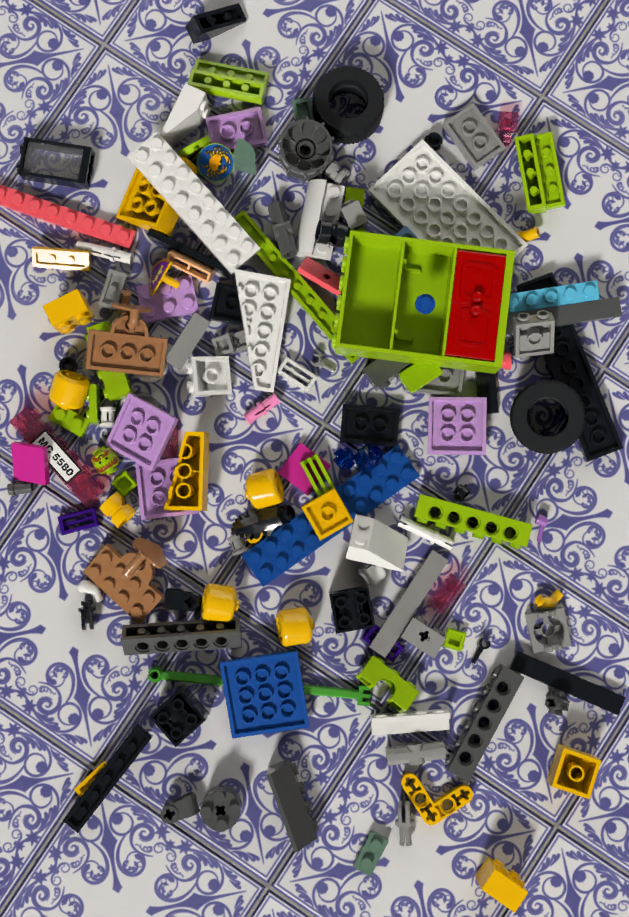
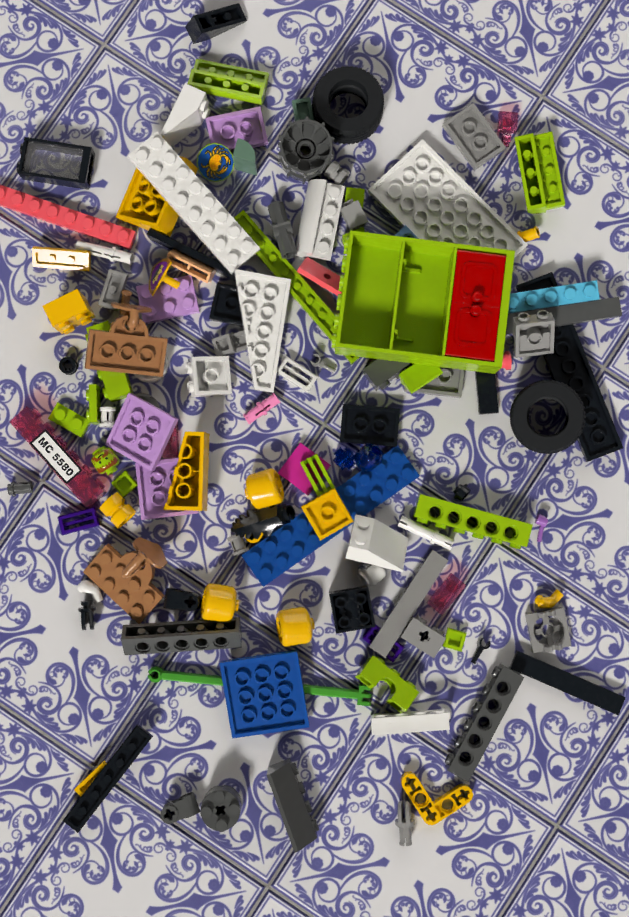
(30, 463): dark pink tile -> none
(69, 389): yellow head -> none
(179, 715): black brick -> none
(187, 341): light grey tile -> none
(194, 146): lime tile -> none
(331, 232): black wheel -> none
(370, 853): sand green plate -> none
(415, 753): light grey piece -> none
(425, 304): blue plate -> none
(434, 137): black plate -> none
(457, 425): lavender plate -> none
(501, 884): yellow brick -> none
(557, 702): dark grey gear -> none
(573, 771): yellow brick -> none

